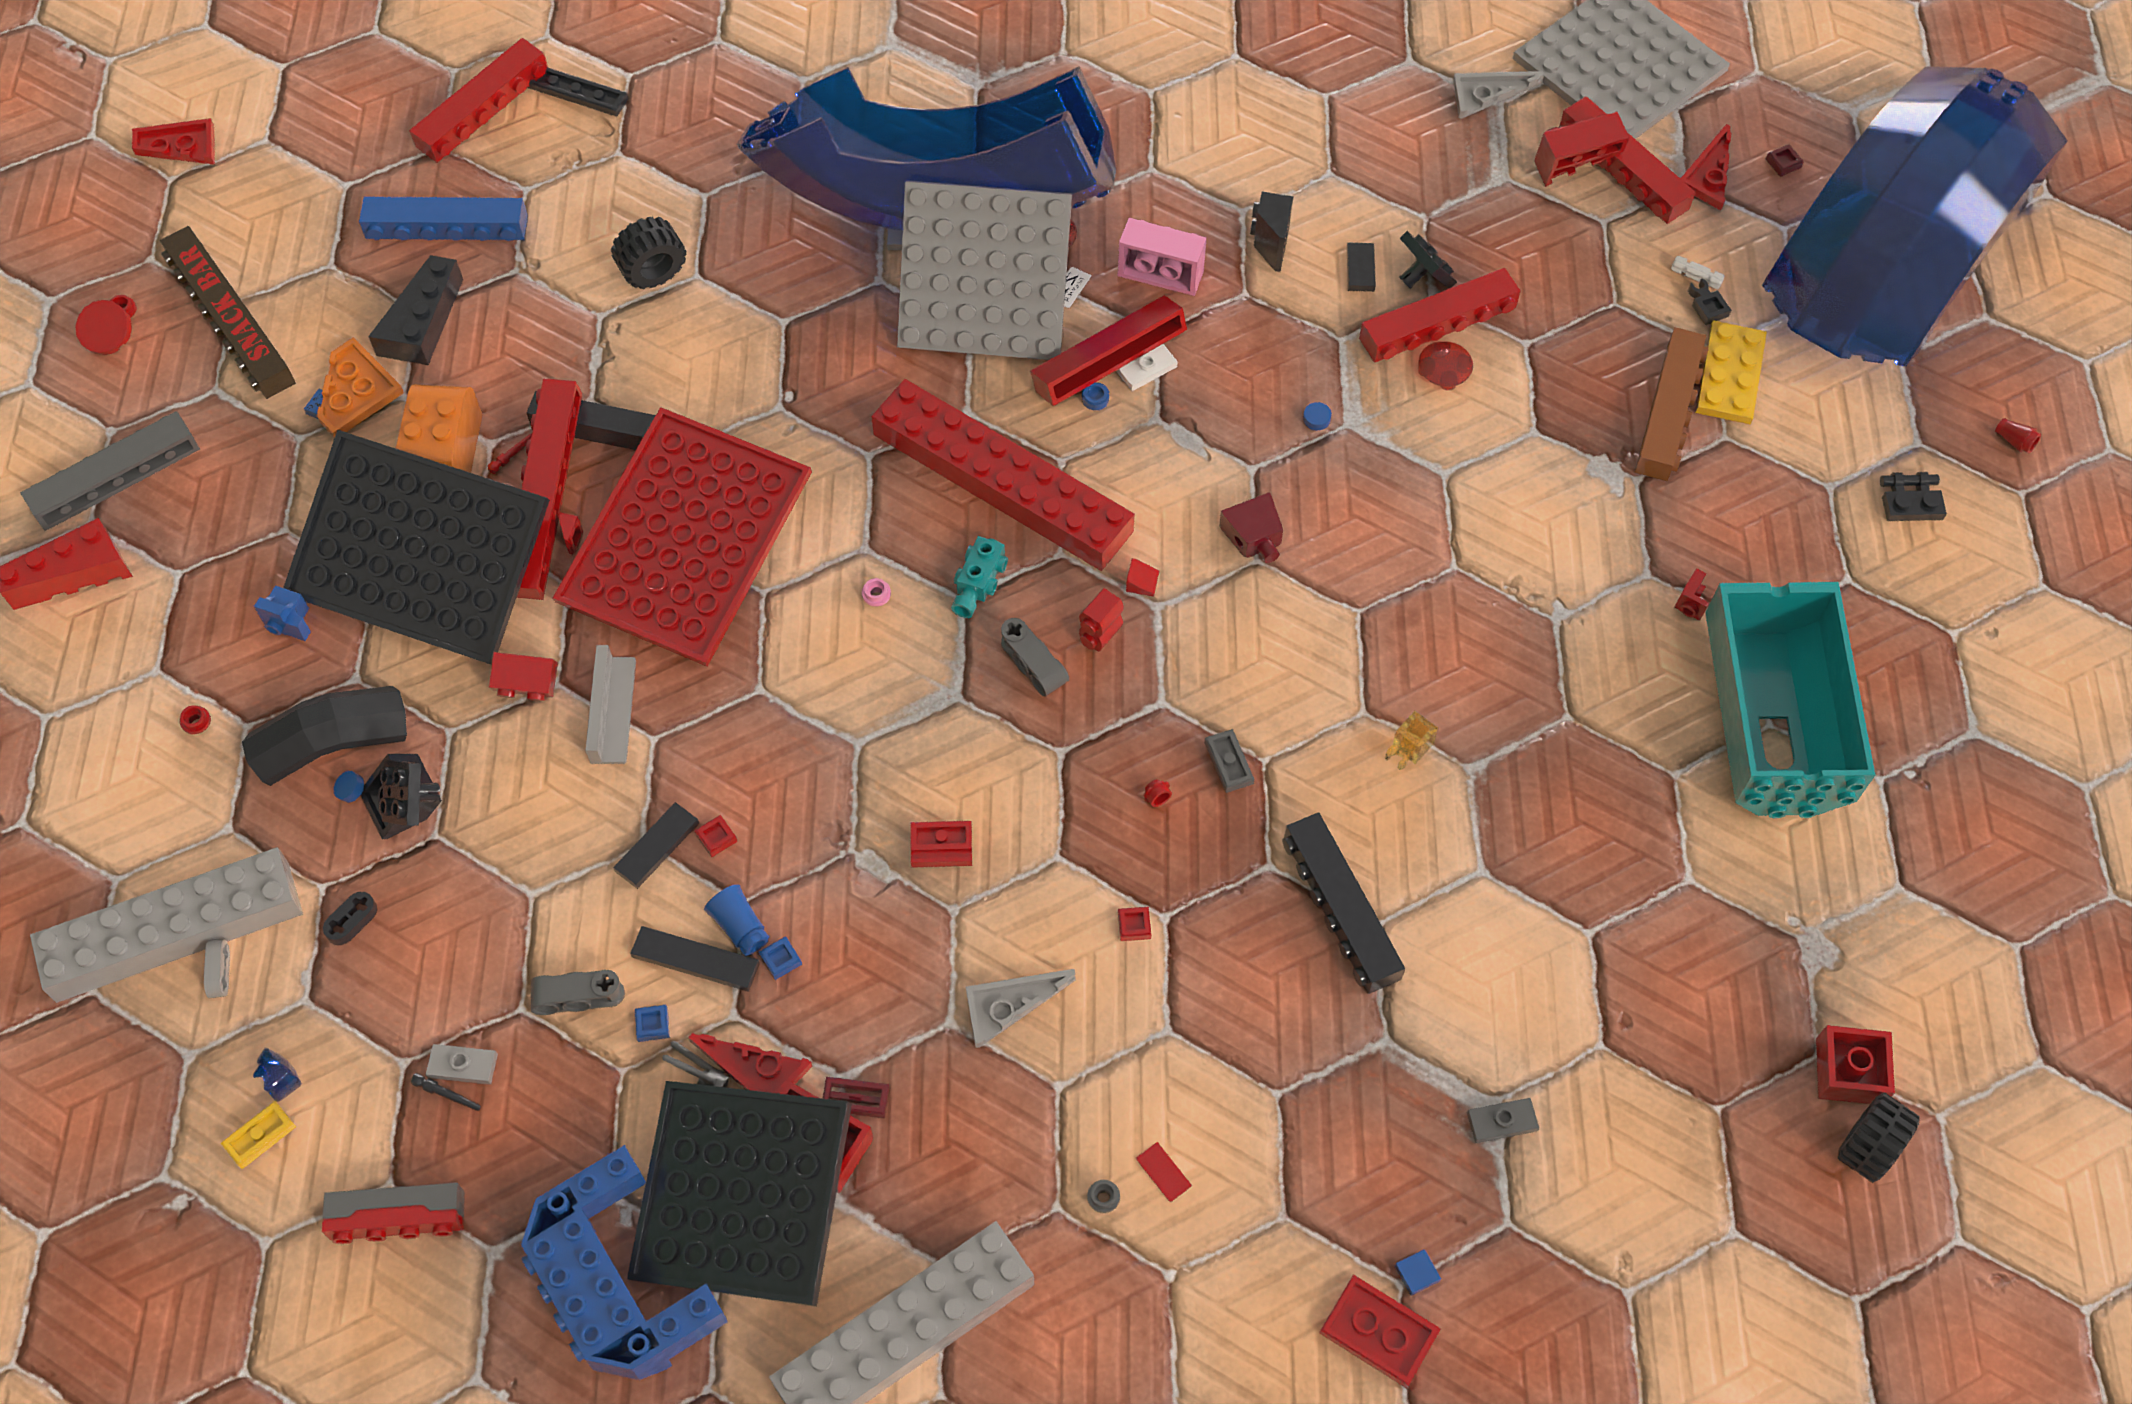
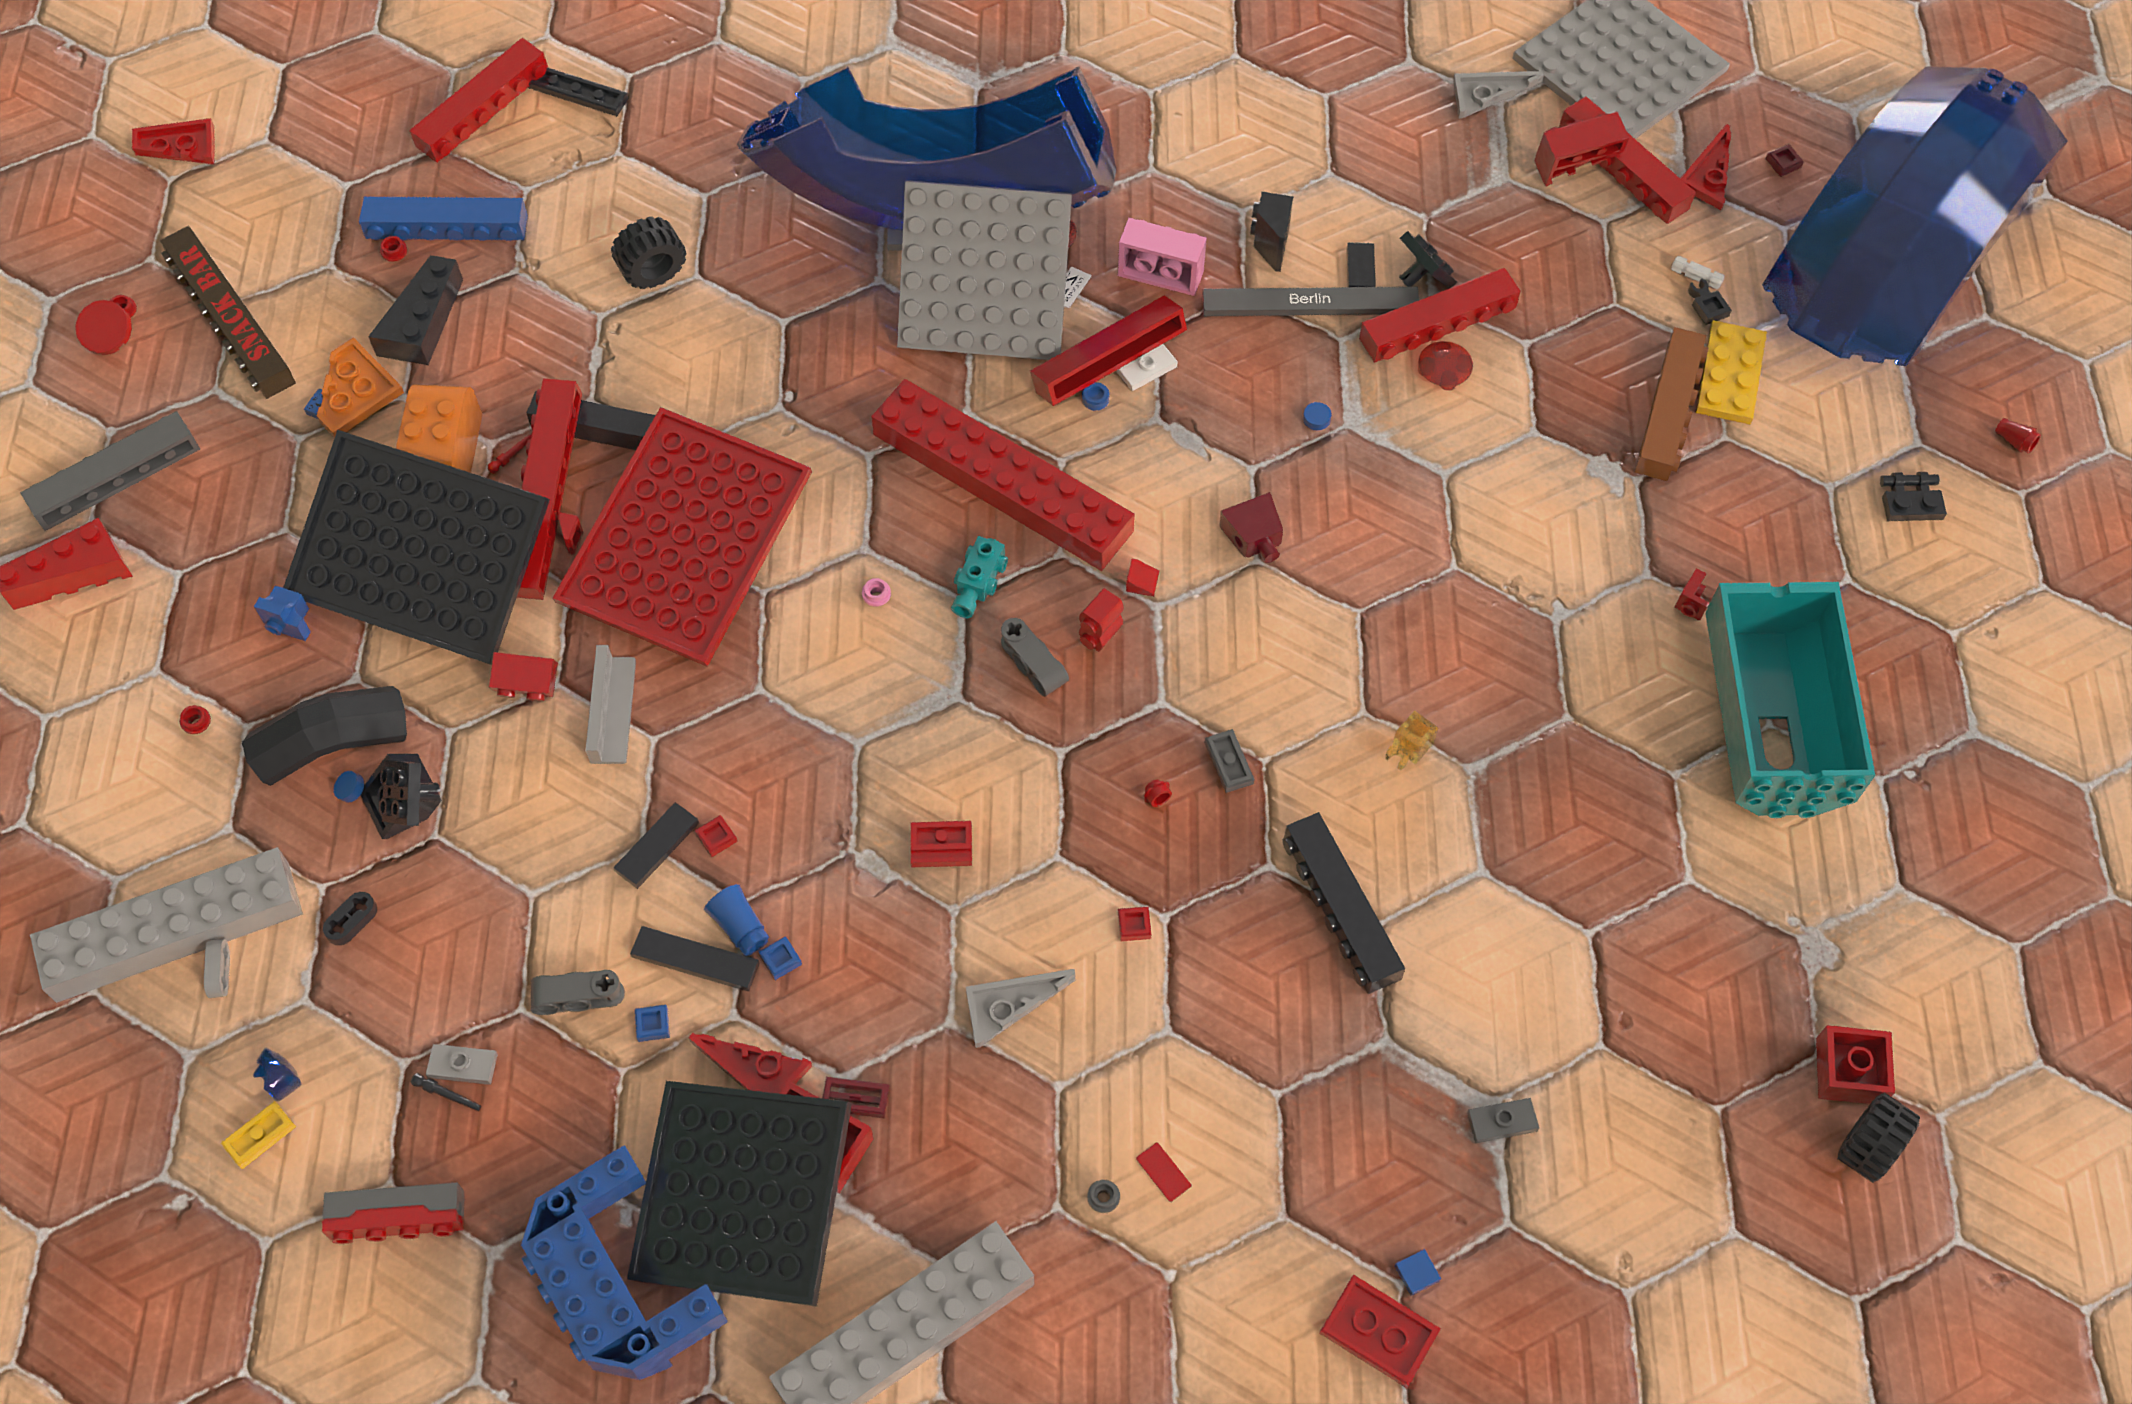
(393, 249): none -> red plate
(710, 1077): dark grey plant -> none
(1306, 301): none -> dark grey tile

